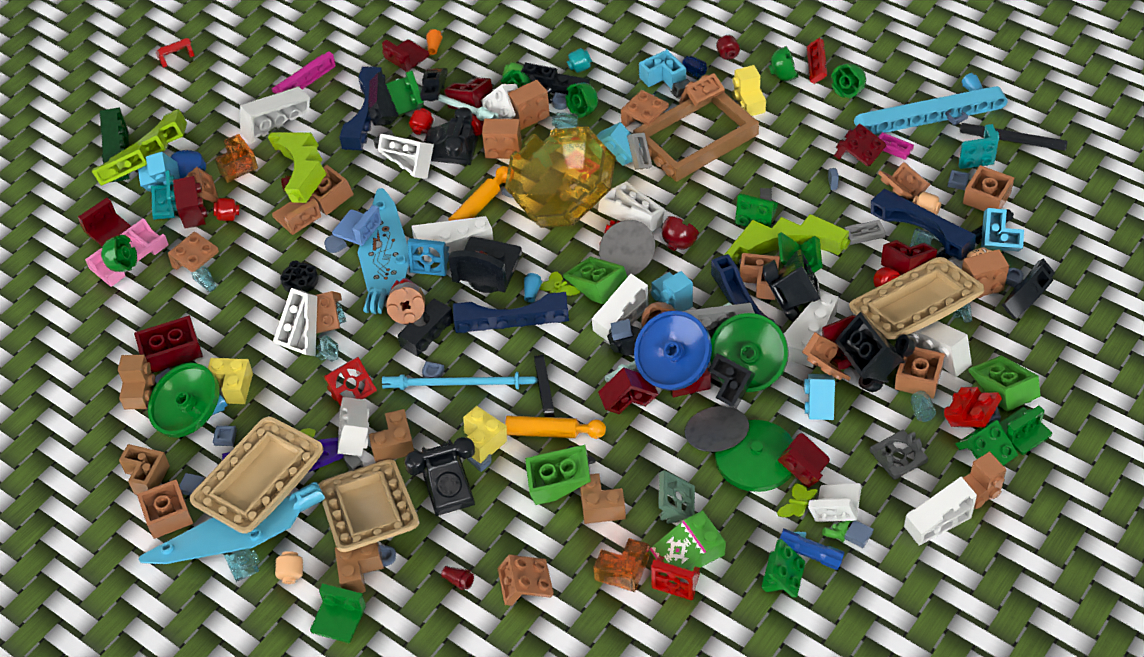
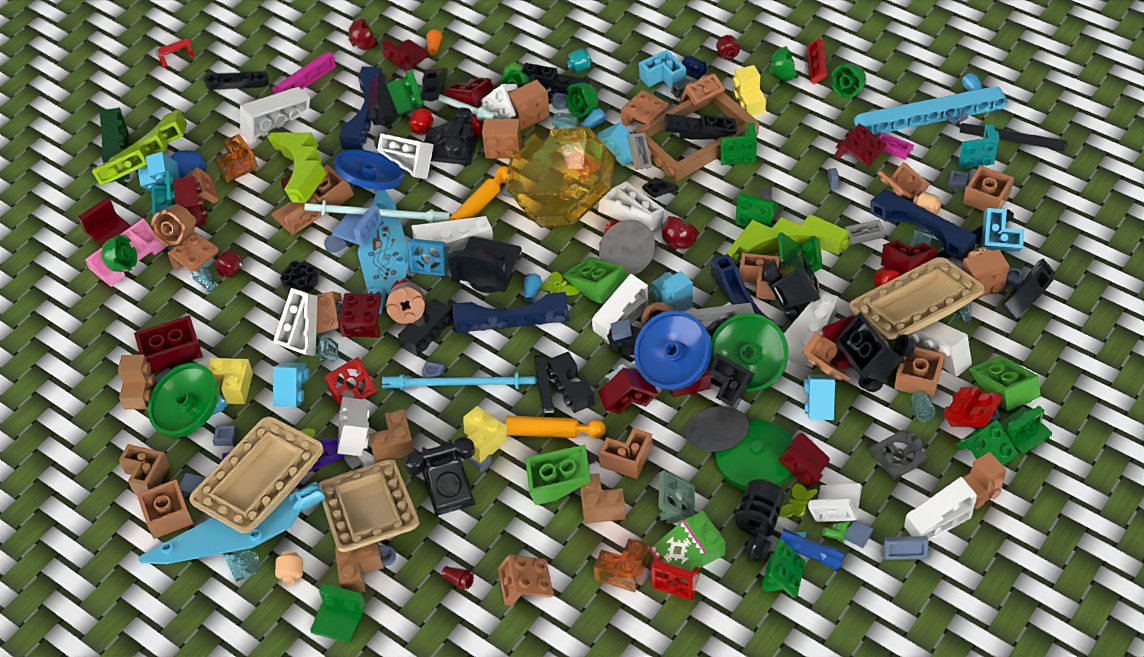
(173, 225): none -> nougat brick
(212, 81): none -> black beam
(225, 209): red head -> none
(228, 263): none -> dark red head
(288, 383): none -> medium azure brick
(360, 315): none -> dark red bracket
(362, 35): none -> dark red cylinder
(368, 169): none -> blue dish
(430, 216): none -> light aqua bar
(575, 394): none -> black arch
(594, 119): none -> dark azure cone
(627, 457): none -> nougat brick
(658, 187): none -> black piece
(700, 129): none -> black slope
(740, 148): none -> green bracket
(759, 515): none -> black cylinder
(906, 547): none -> sand blue tile

